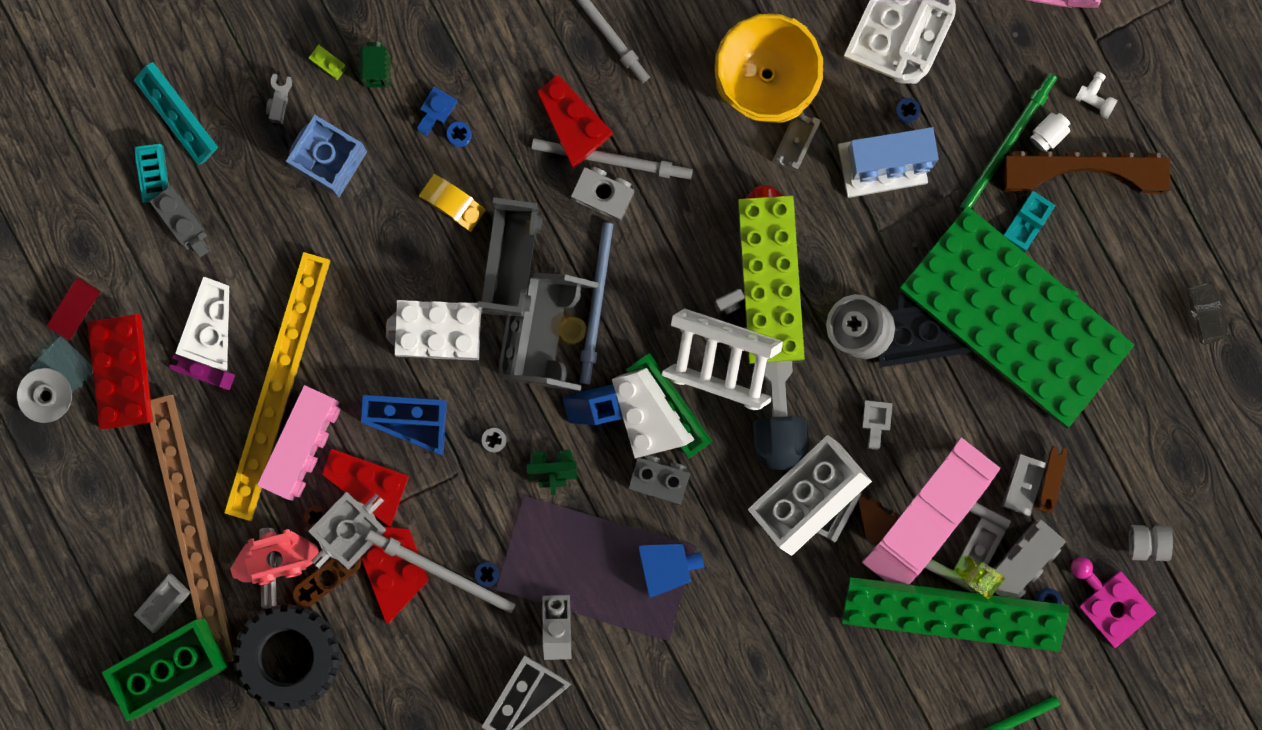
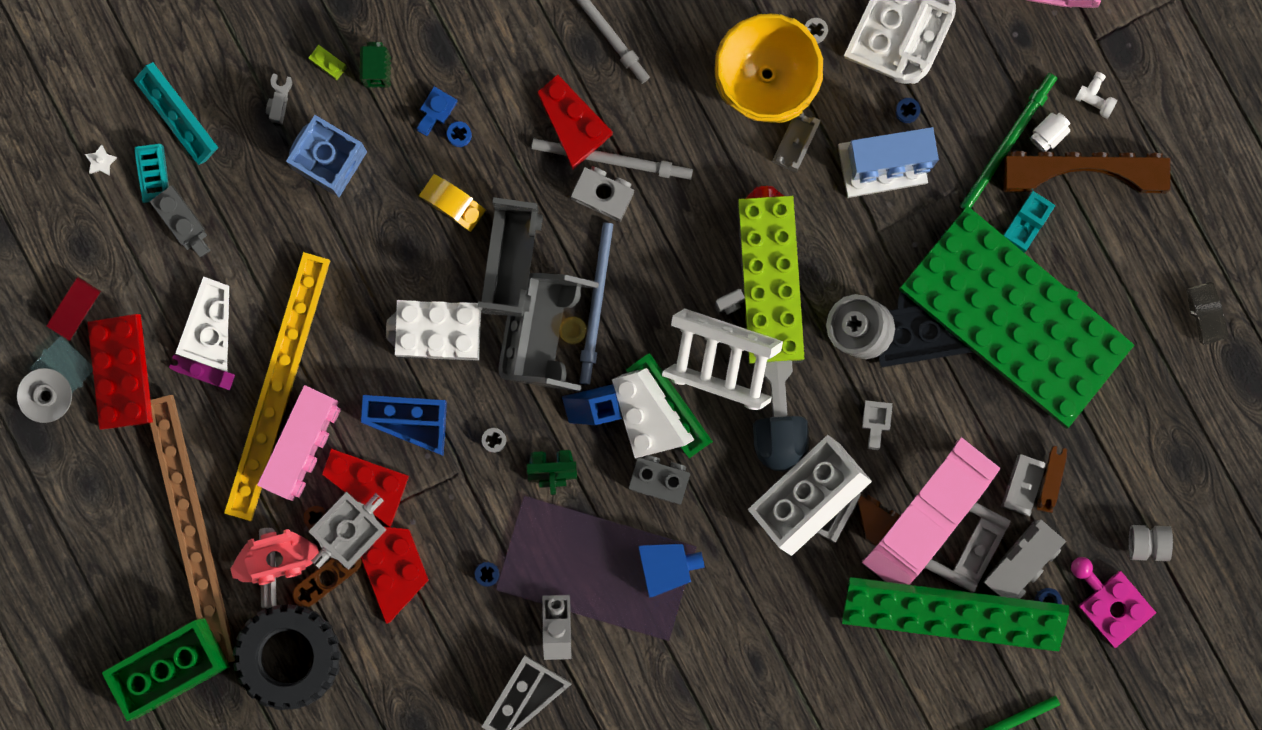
(100, 161): none -> white piece
(162, 603): light grey plate -> none
(393, 547): light grey bar -> none
(815, 22): none -> light grey bush
(981, 578): clear neon green plate -> none

